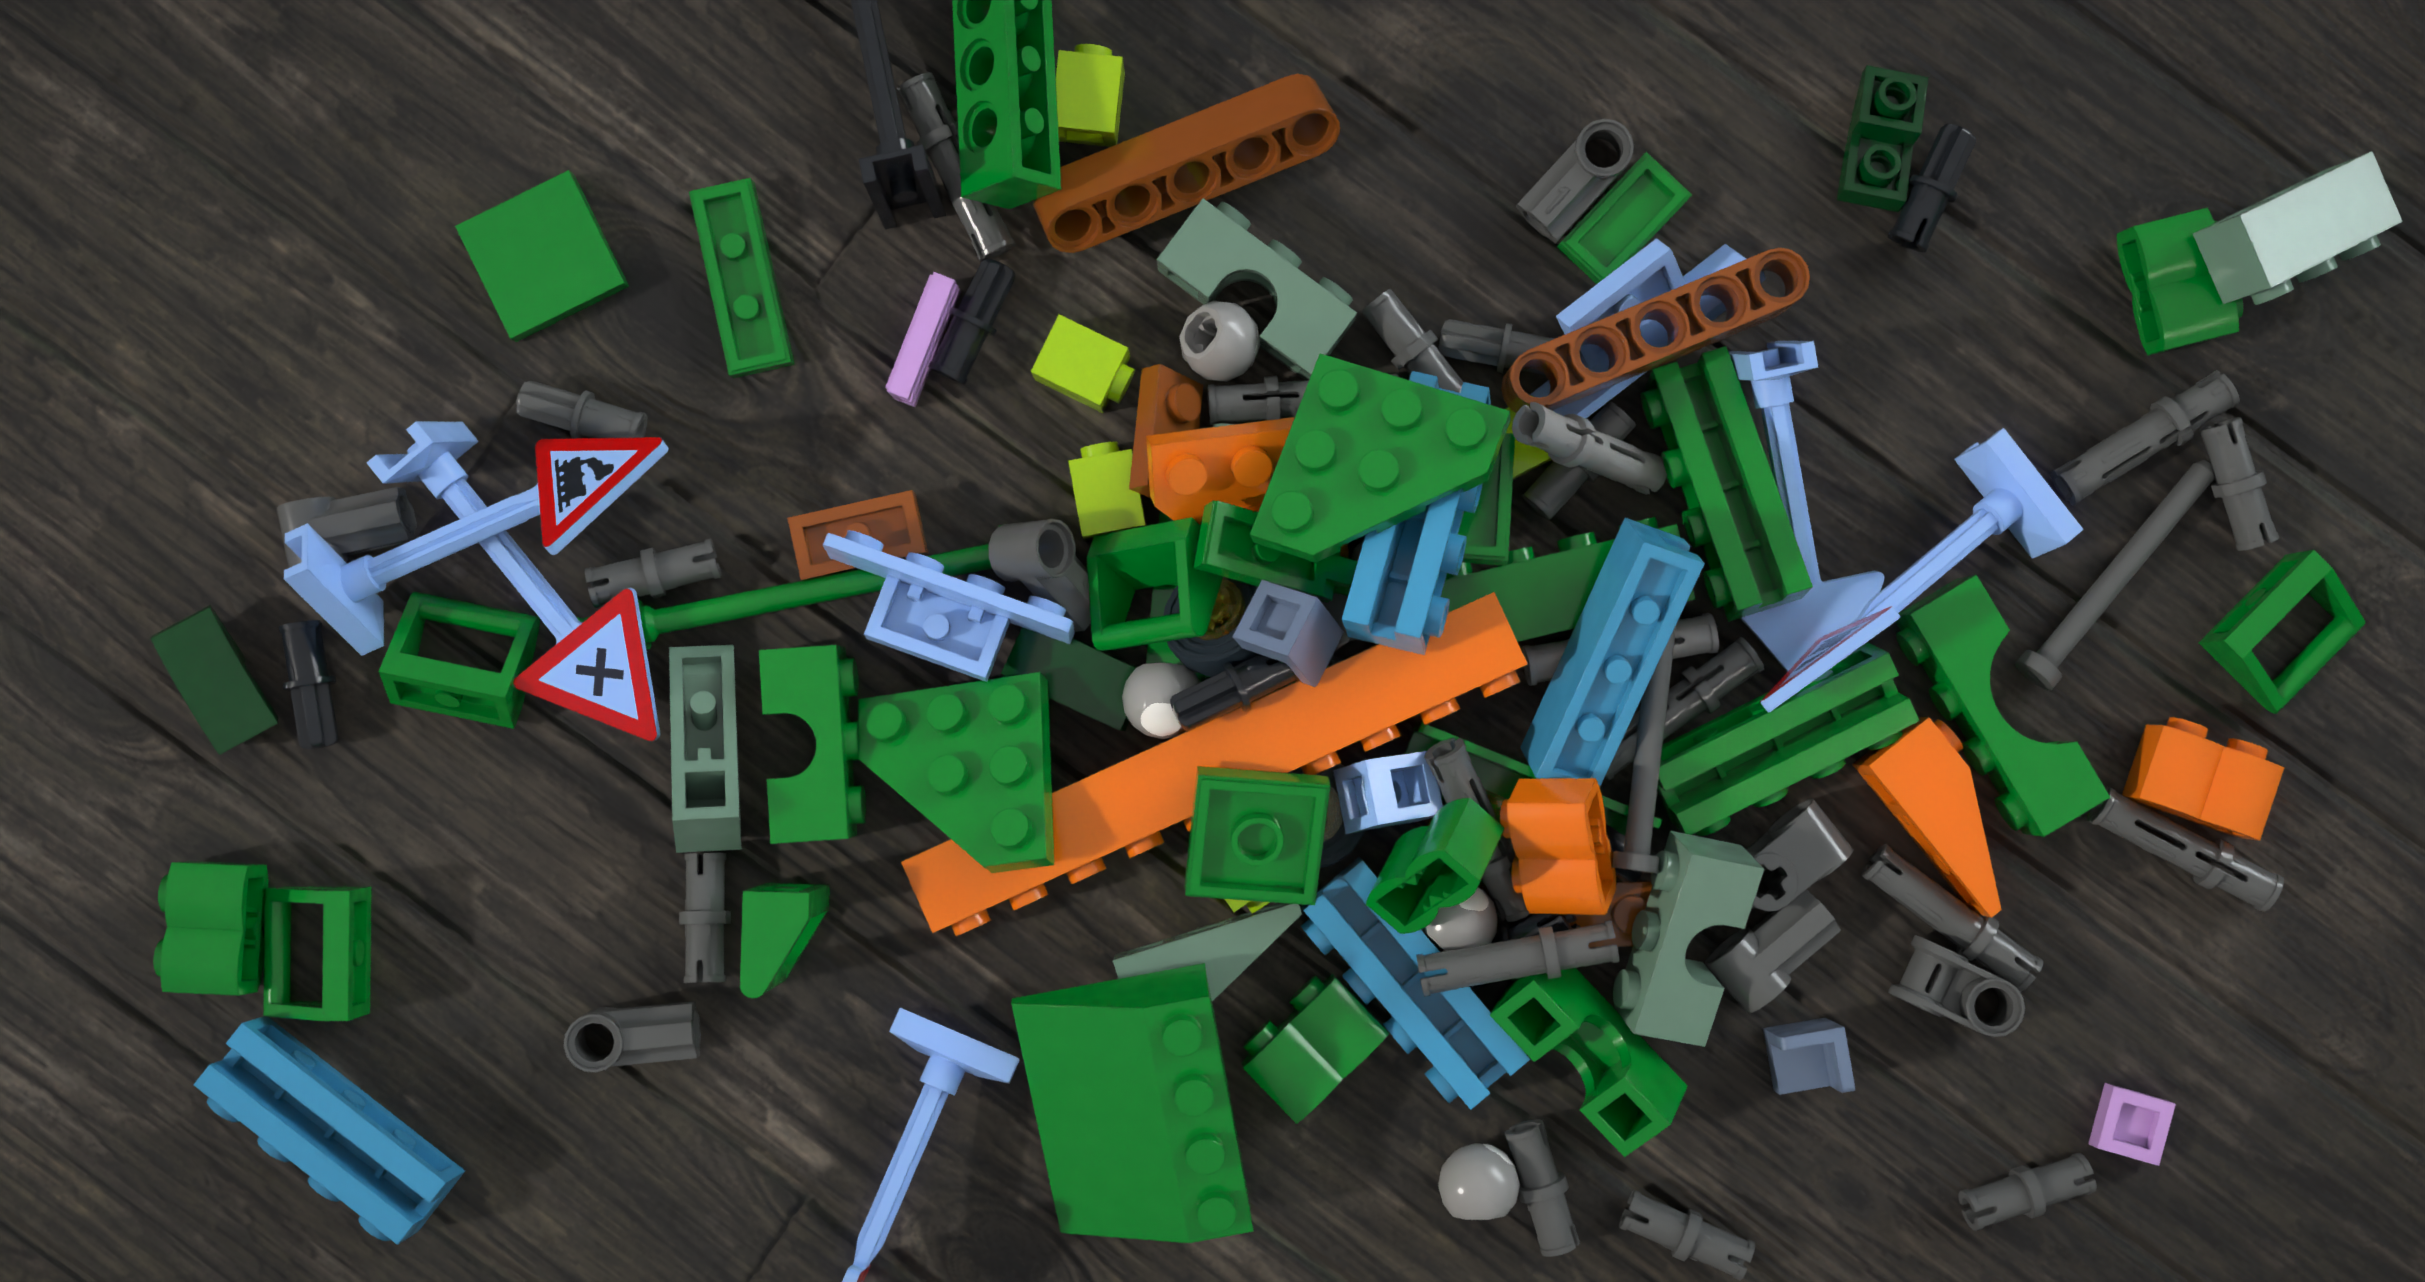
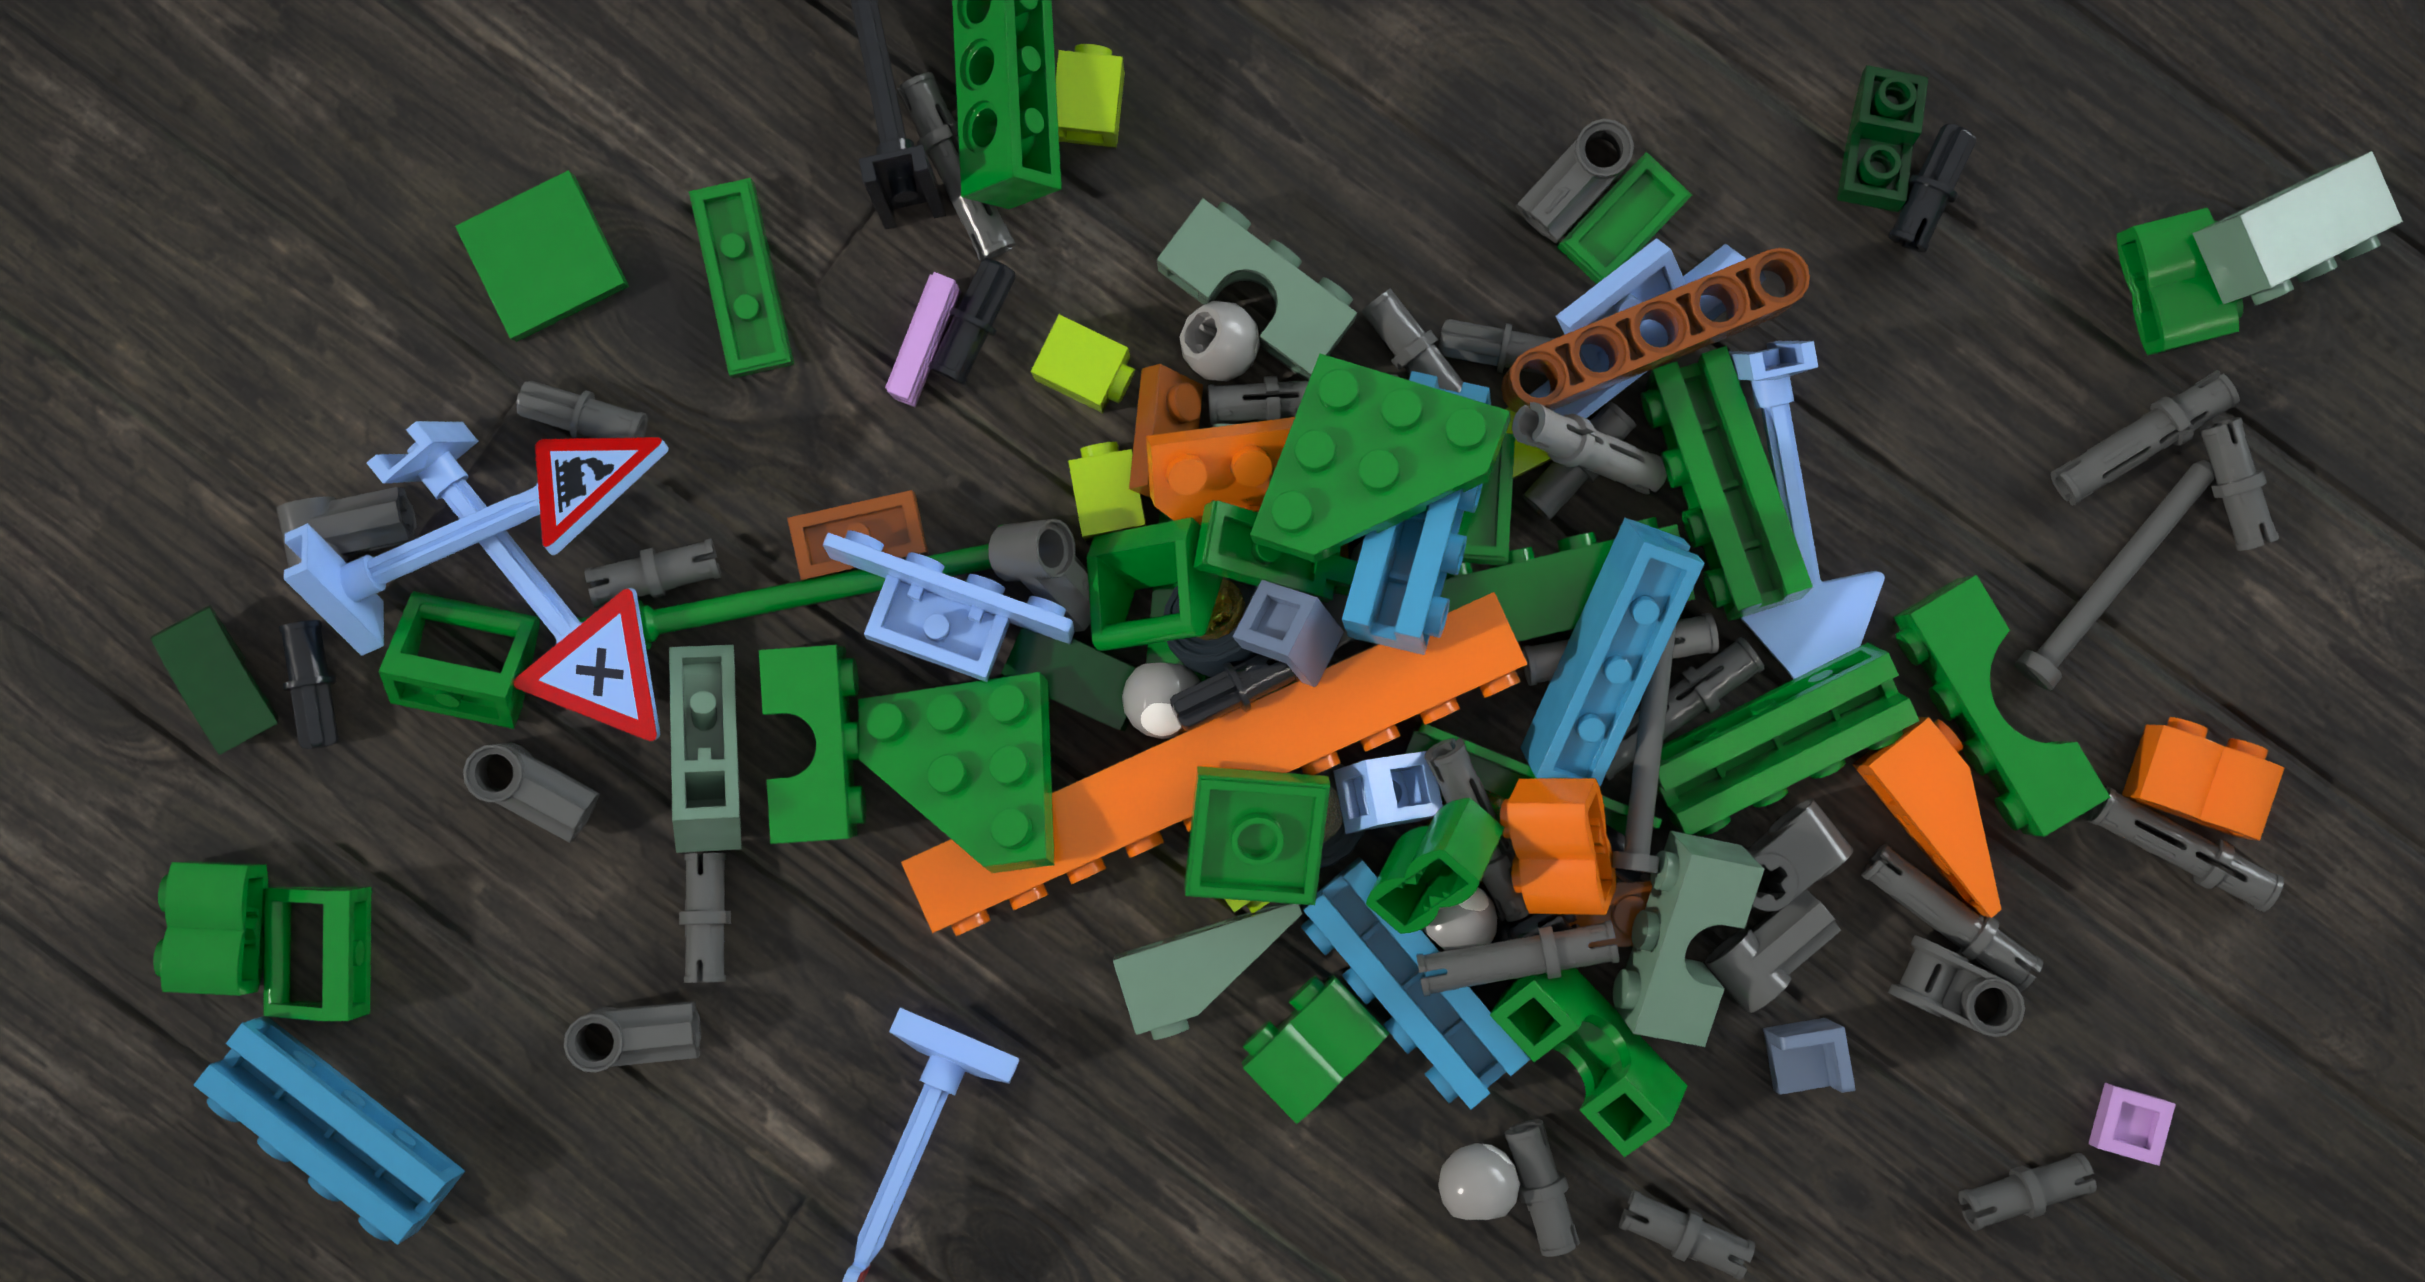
(535, 790): none -> dark grey piece
(776, 931): green tile -> none
(1135, 1108): green slope -> none
(1188, 162): dark orange beam -> none
(2013, 499): light blue piece -> none
(2263, 608): green tile -> none

